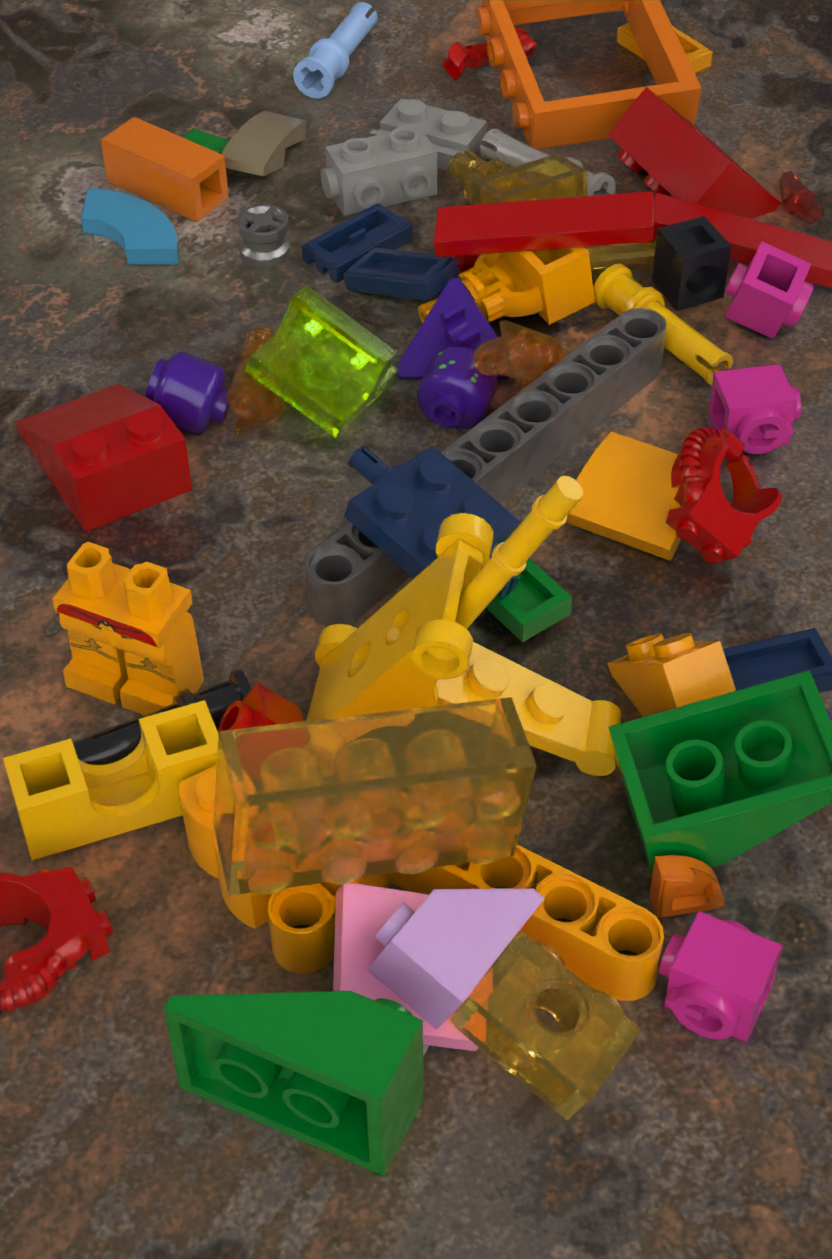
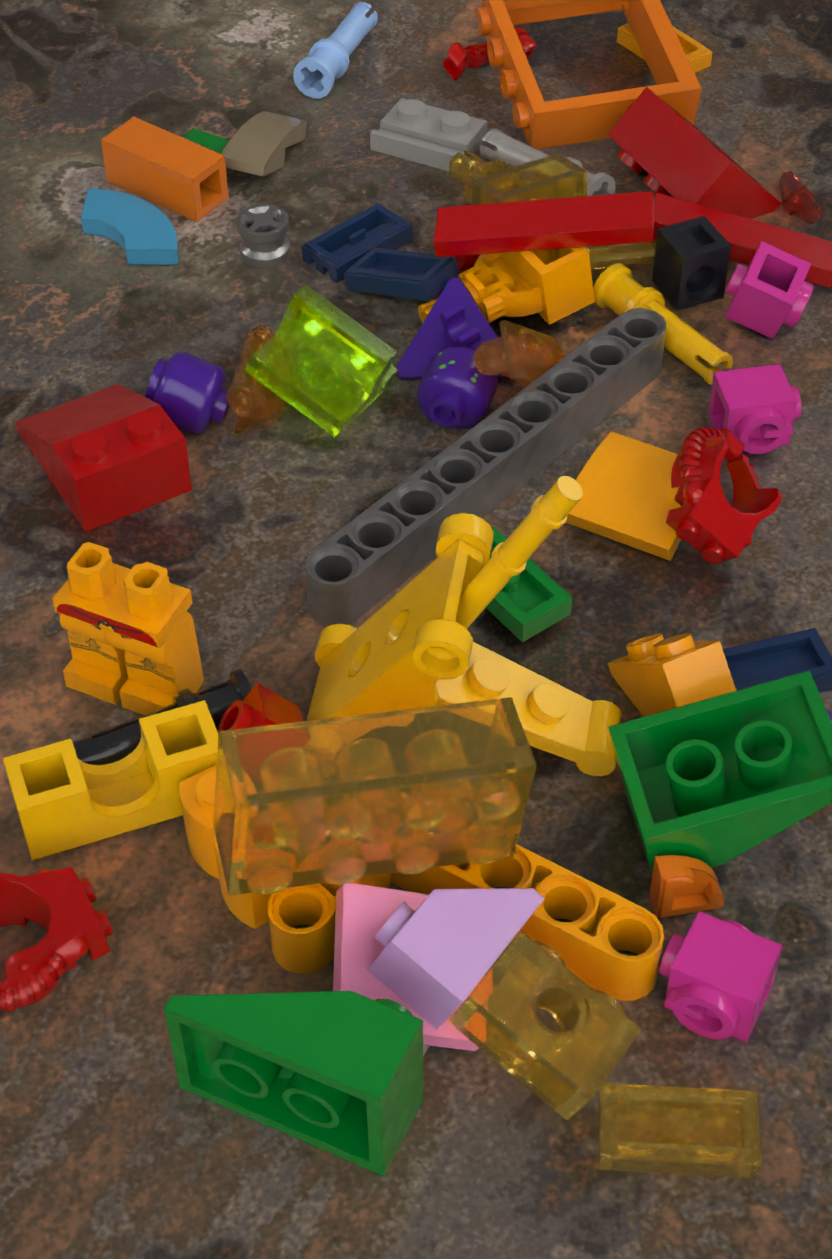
(380, 170): light grey brick -> none
(411, 502): dark blue plate -> none
(679, 1130): none -> clear yellow plate

